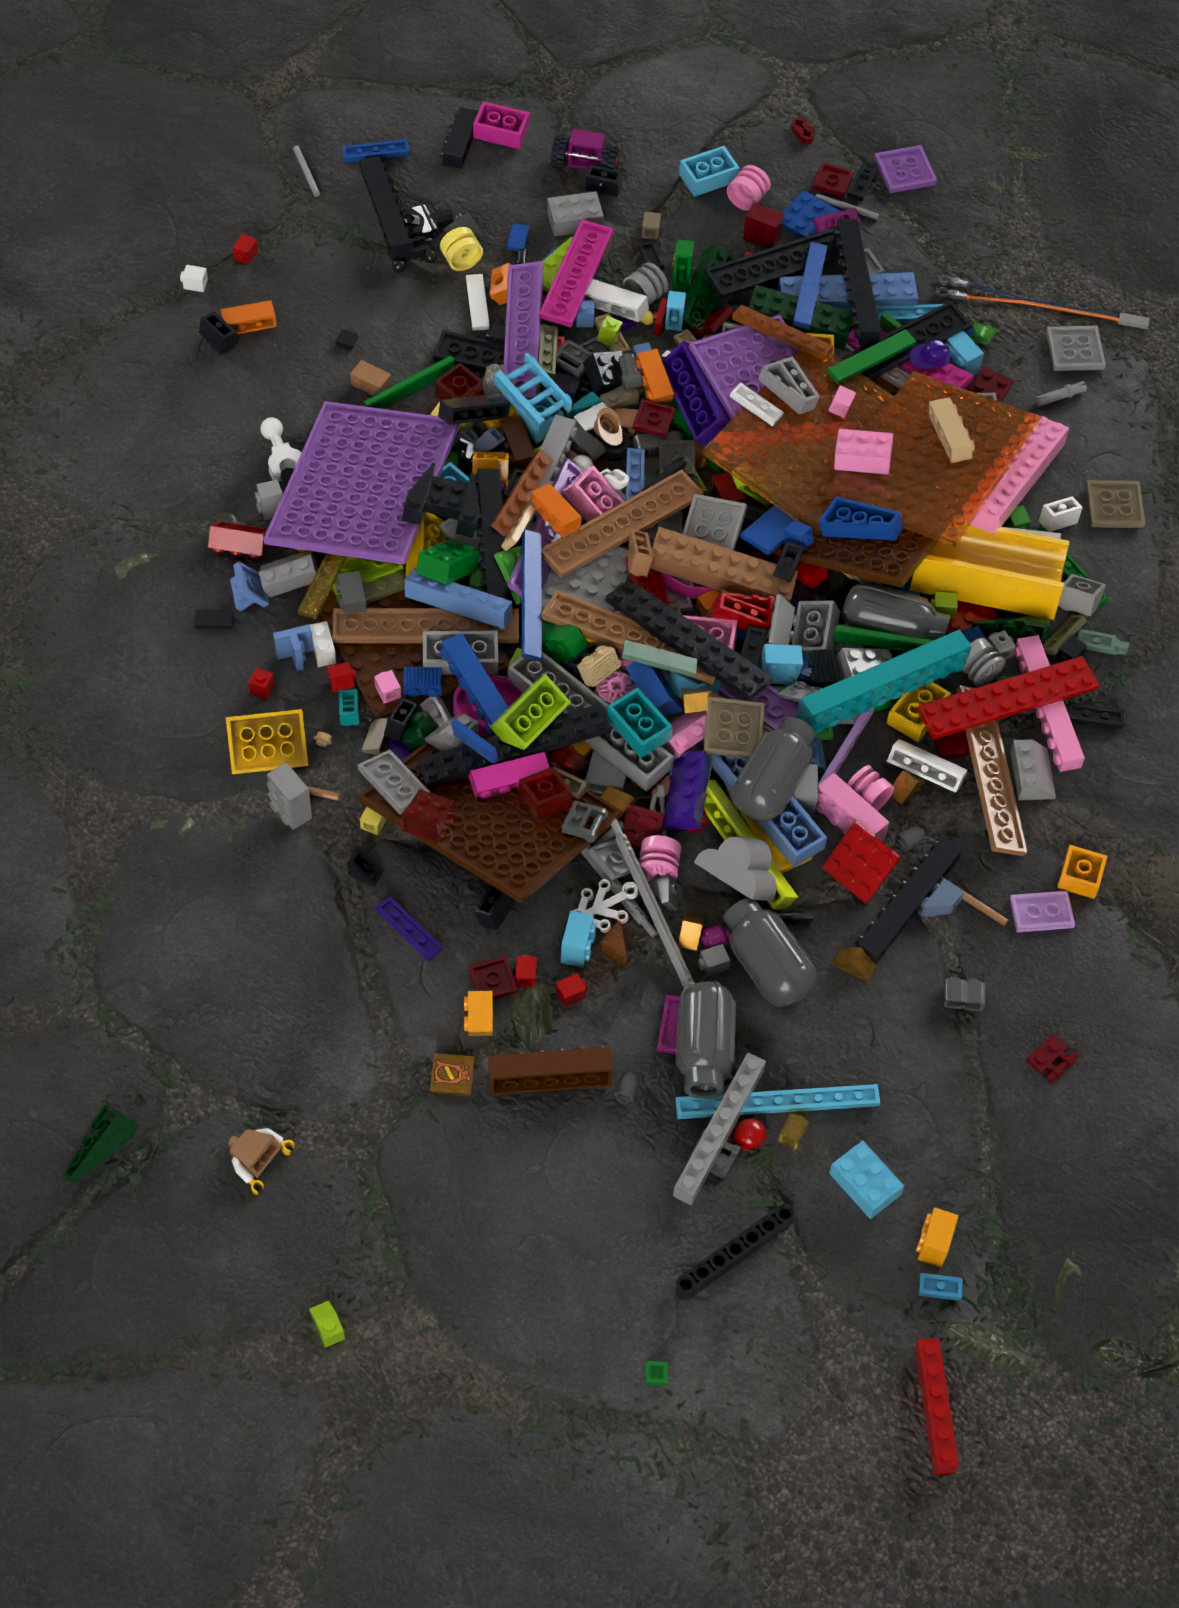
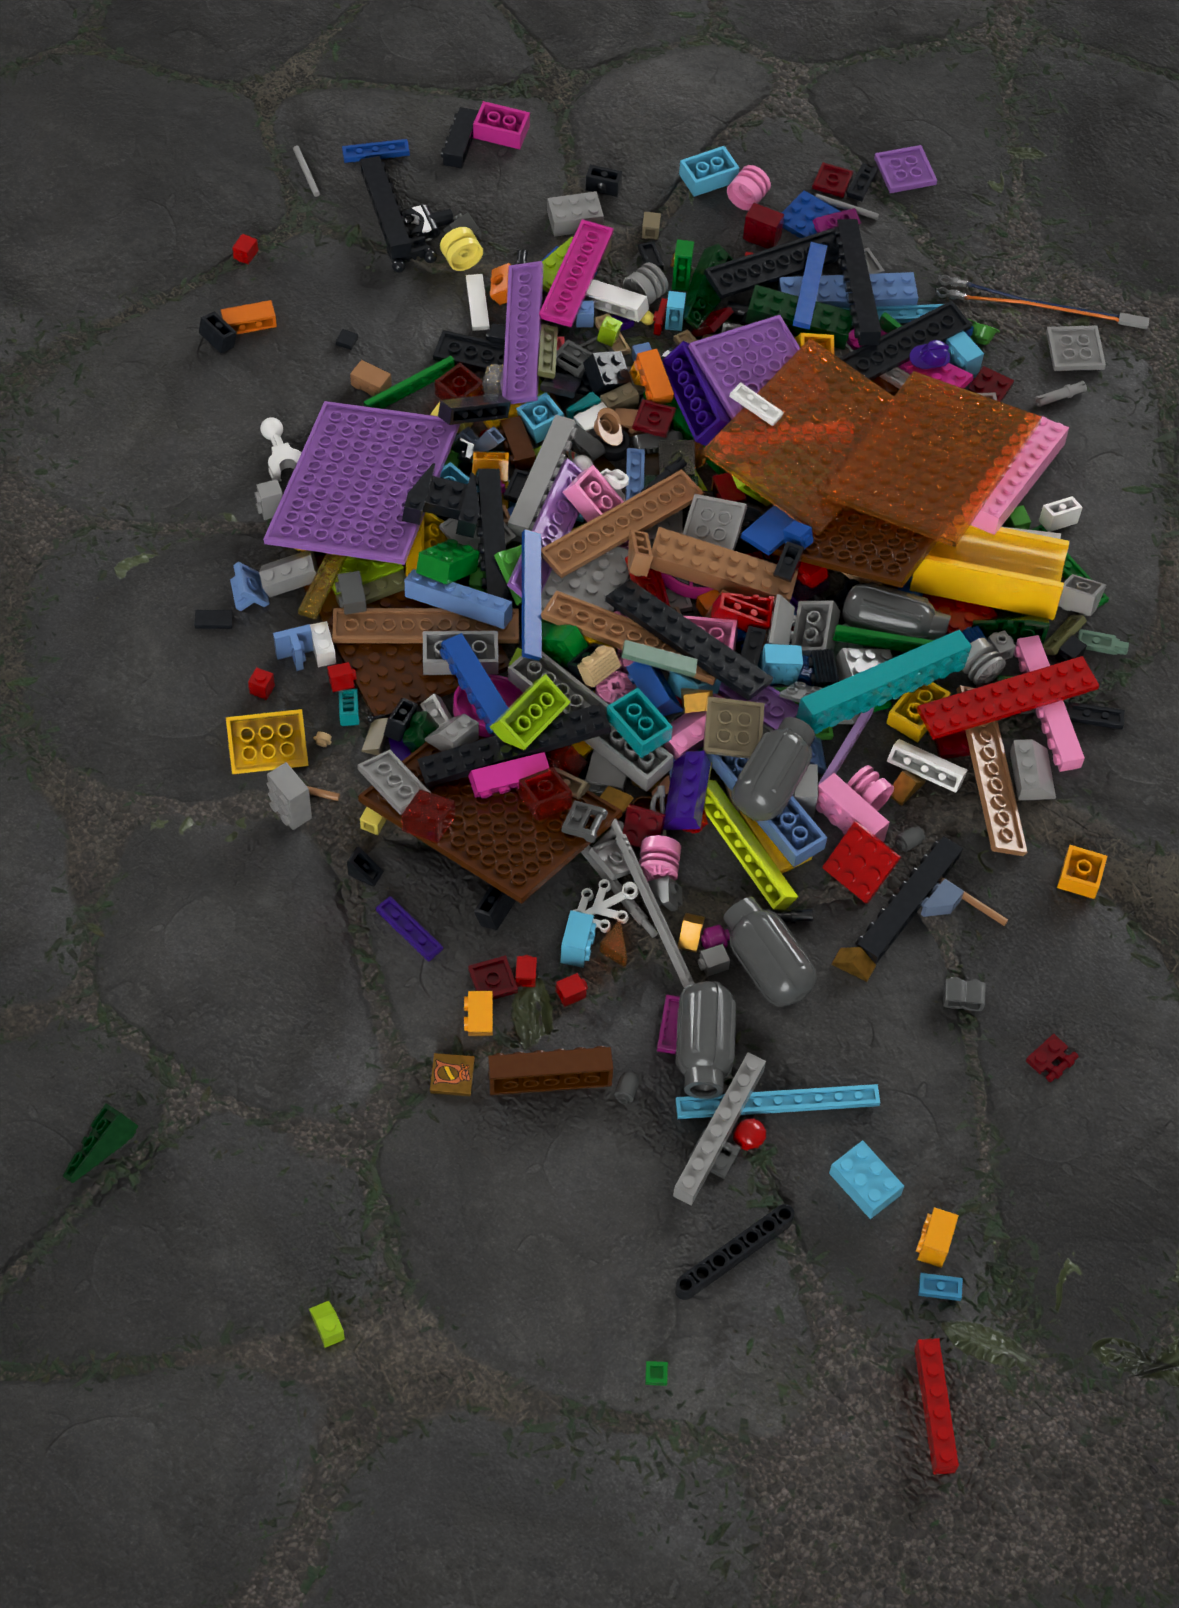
(194, 278): white brick -> none
(237, 539): slope -> none
(254, 1152): medium nougat torso -> none
(387, 686): bright pink brick -> none
(422, 681): blue brick -> none
(474, 741): blue tile -> none
(518, 237): blue slope -> none
(519, 526): tan tile -> none
(522, 493): dark orange plate -> none
(525, 406): medium azure fence -> none
(556, 510): orange brick -> none
(582, 150): brick -> none
(630, 376): dark grey piece -> none
(742, 865): light grey brick -> none
(782, 332): dark orange plate -> none
(790, 384): light grey wedge -> none
(793, 1130): clear yellow brick -> none
(801, 127): dark red beam -> none
(842, 401): bright pink brick -> none
(860, 520): blue wedge -> none
(863, 451): bright pink brick -> none
(871, 356): green tile -> none
(945, 603): lime brick -> none
(951, 430): tan brick -> none
(1042, 911): lavender tile -> none
(1115, 504): dark tan plate -> none

